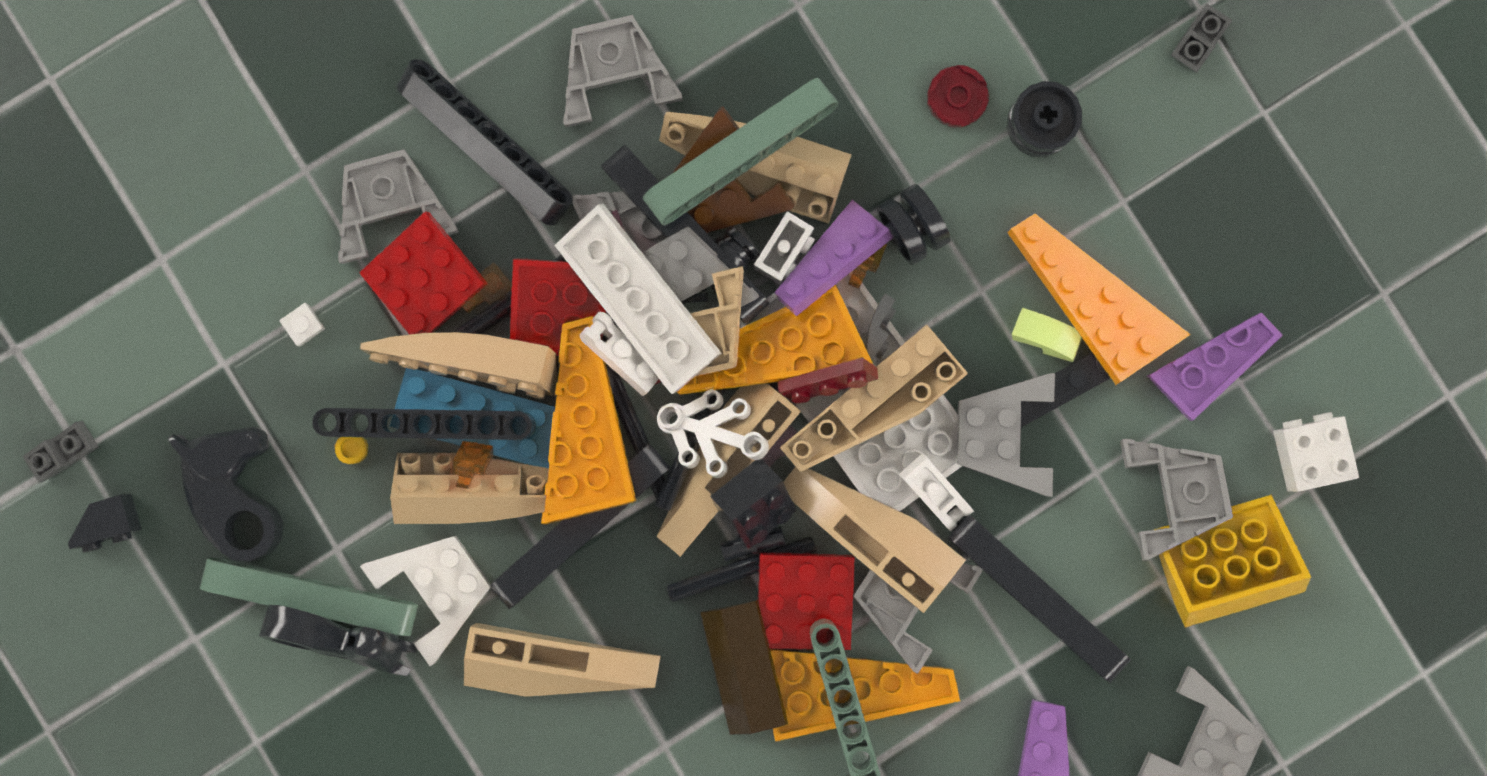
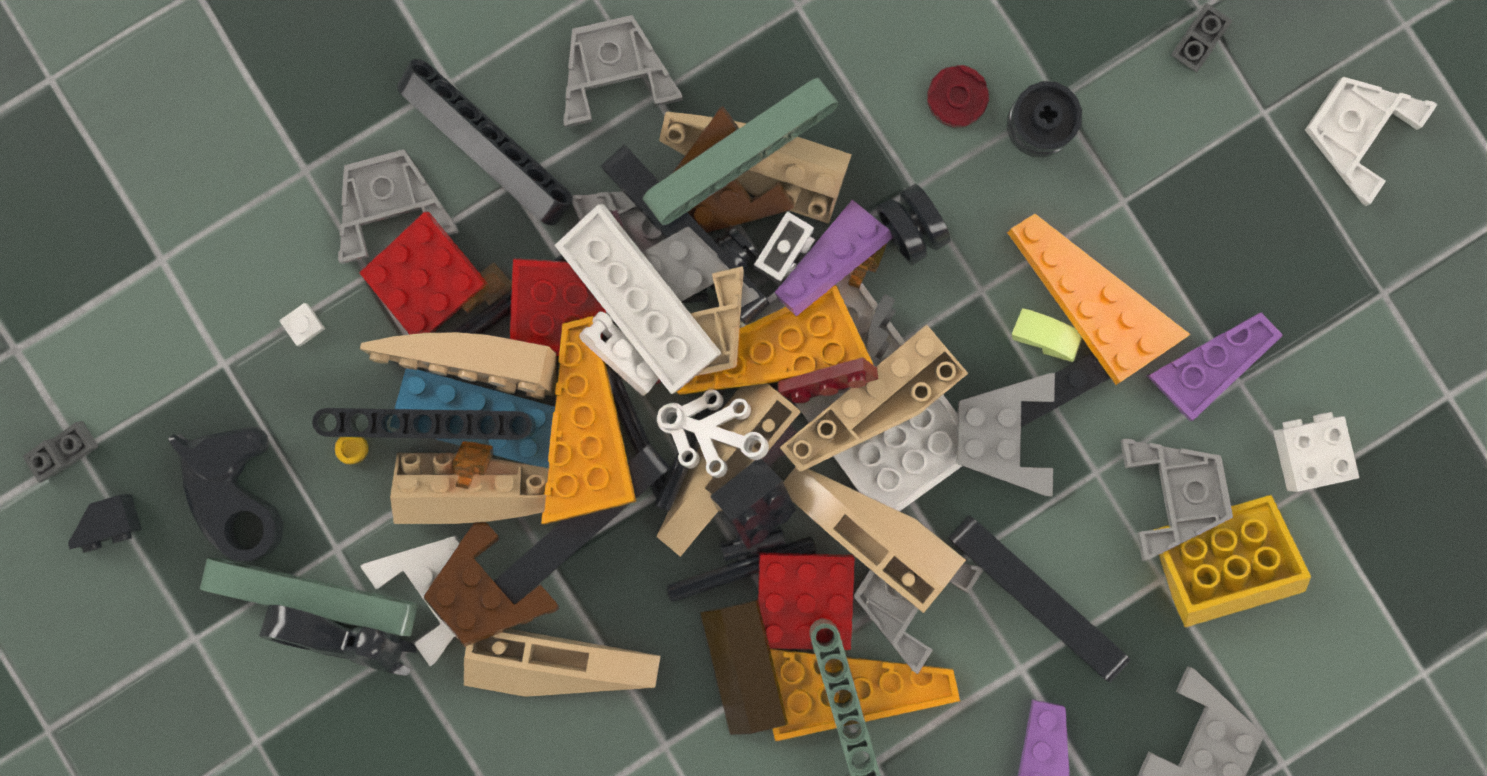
(472, 601): none -> reddish brown wing
(936, 491): white plate -> none
(1351, 122): none -> white wing

